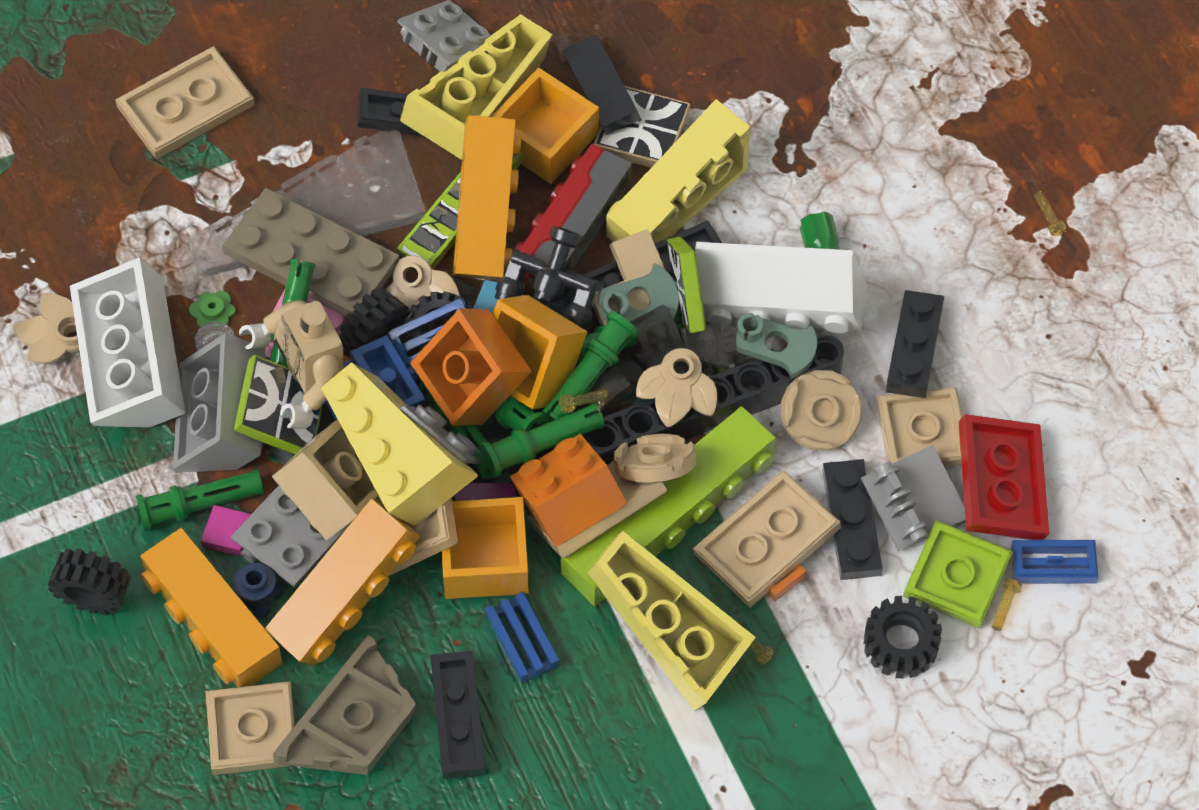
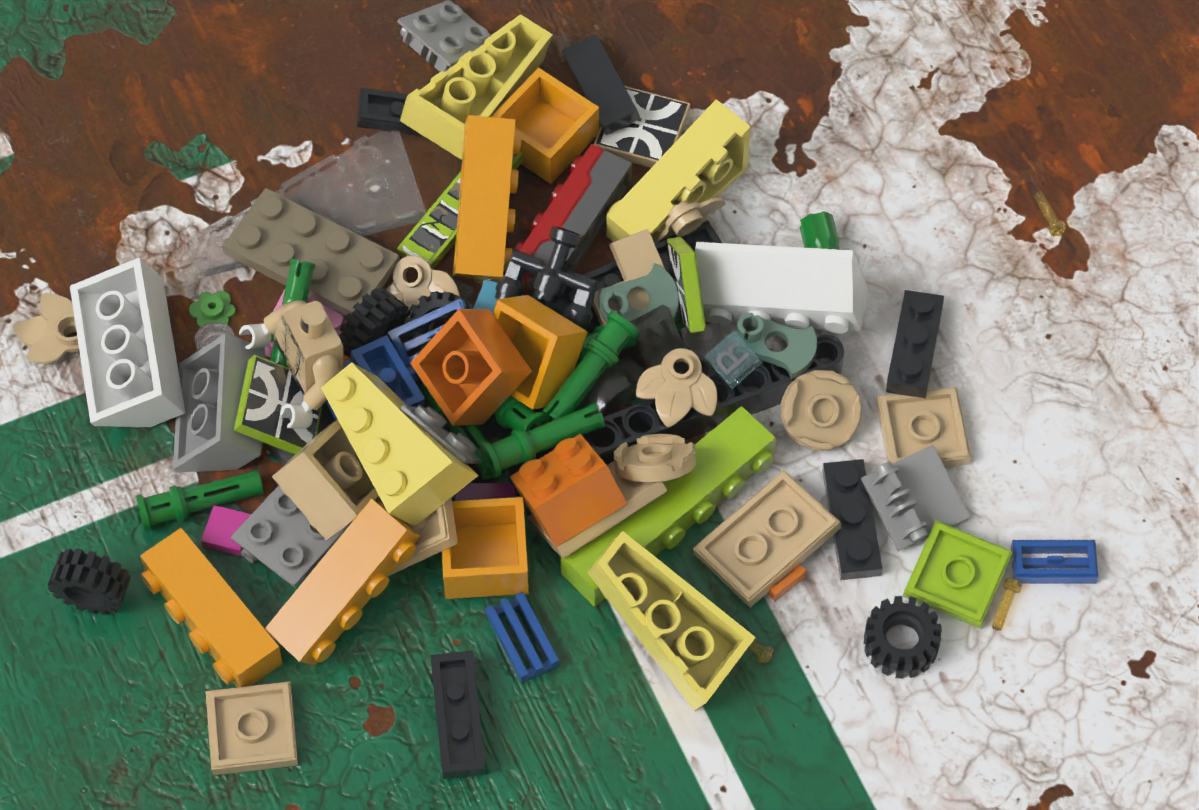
(185, 102): tan tile -> none
(257, 588): dark blue brick -> none
(351, 718): dark tan wing -> none
(568, 403): clear yellow piece -> none
(688, 217): none -> tan plate
(733, 359): none -> clear light blue tile
(1003, 477): red plate -> none

